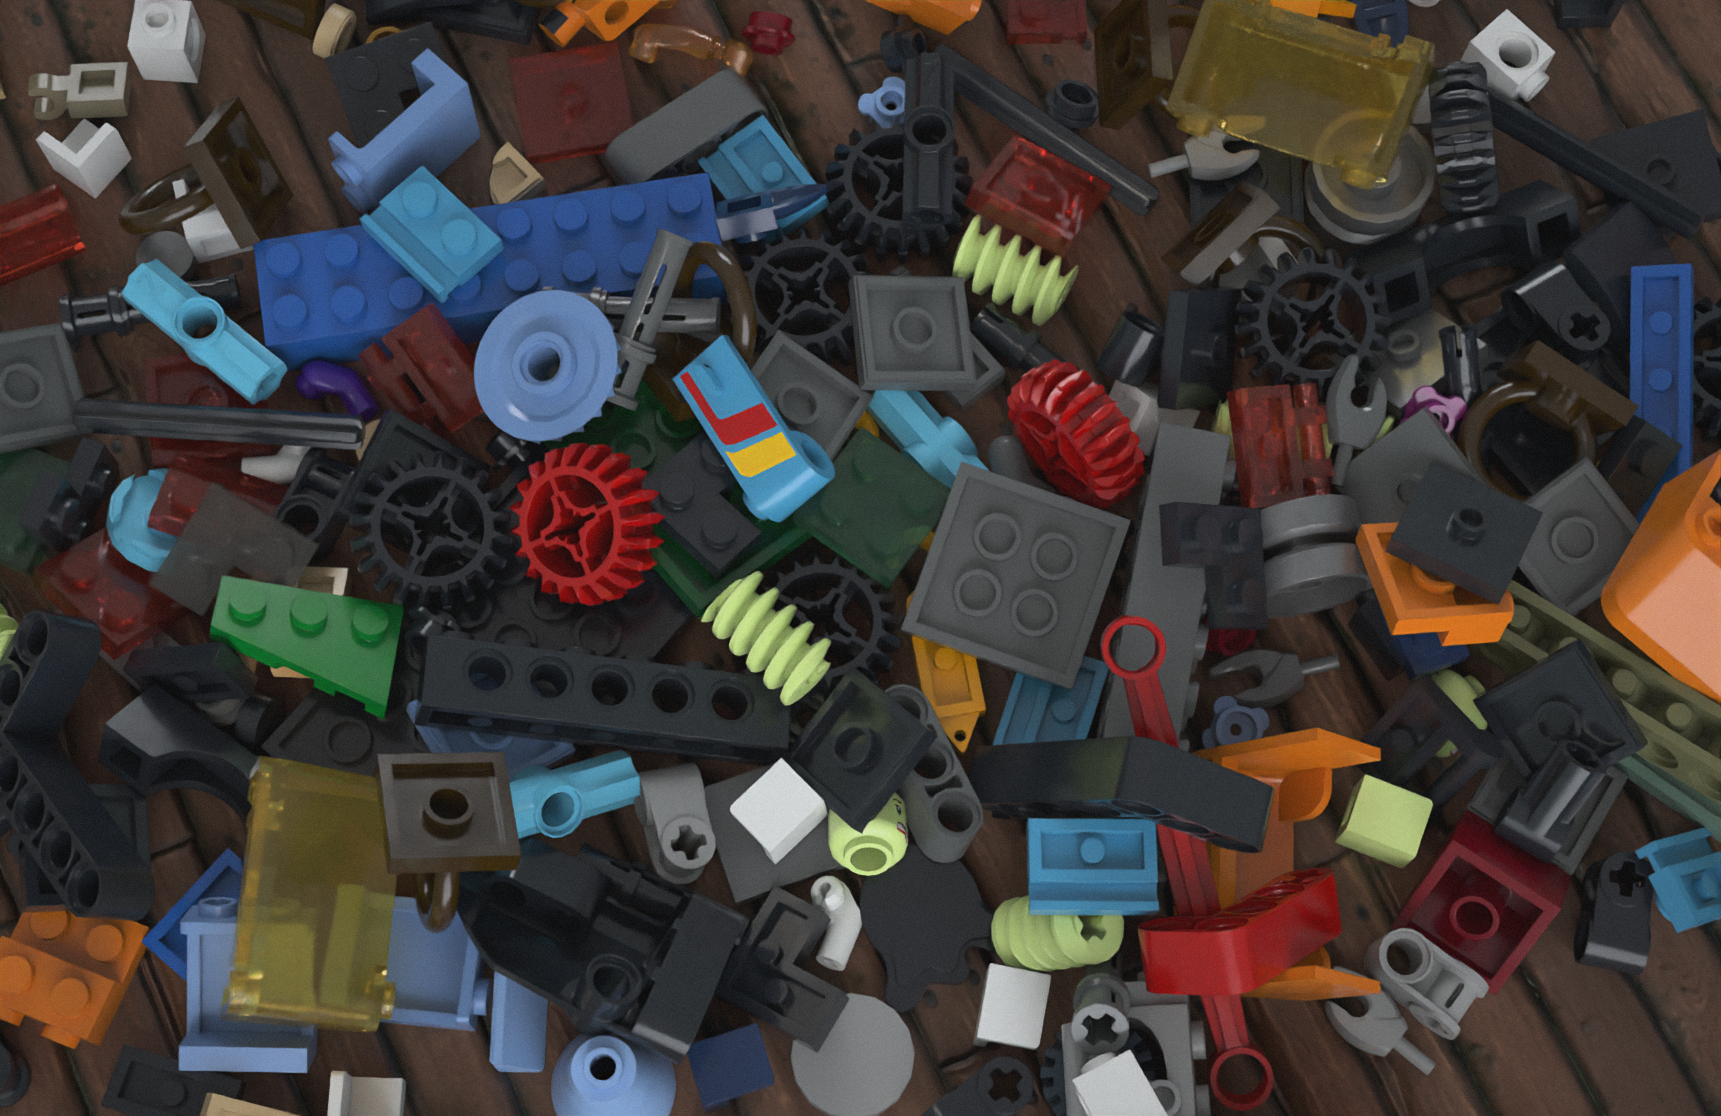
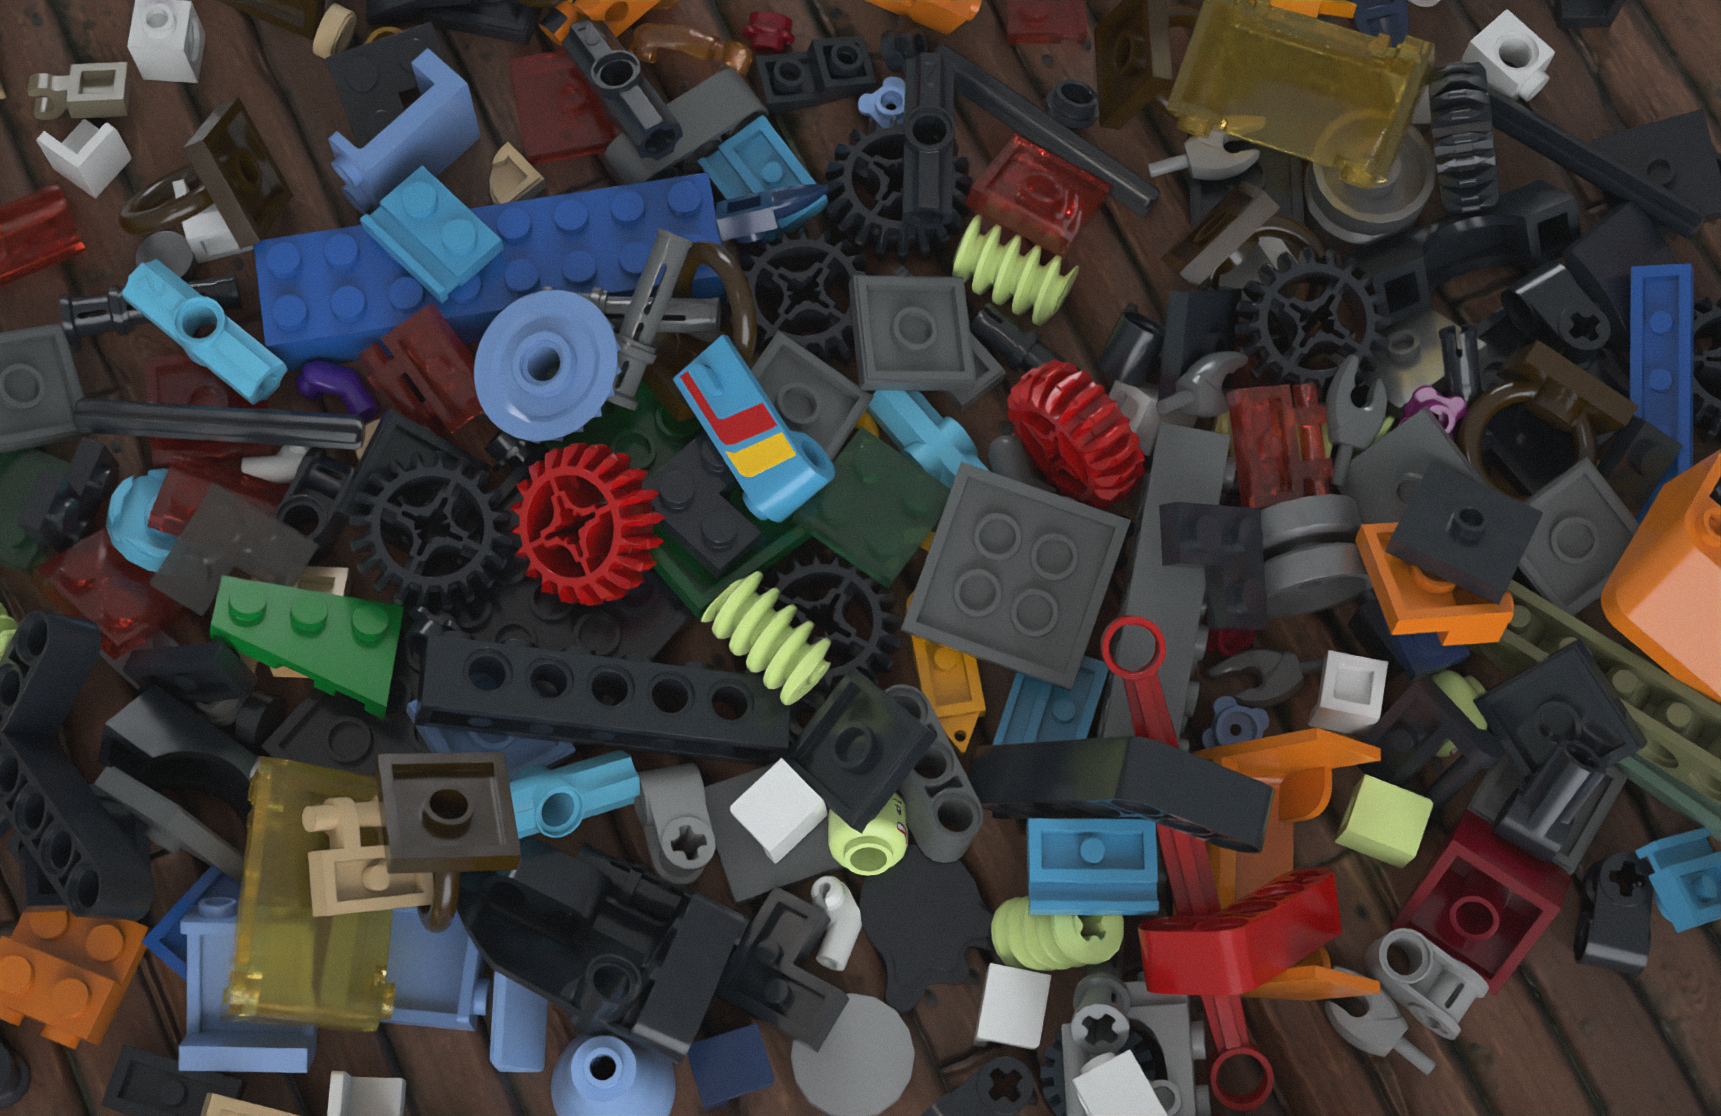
(171, 824): none -> dark grey plate
(355, 876): none -> tan plate
(622, 89): none -> black piece
(811, 78): none -> black slope
(1200, 389): none -> dark grey hand
(1349, 694): none -> white panel

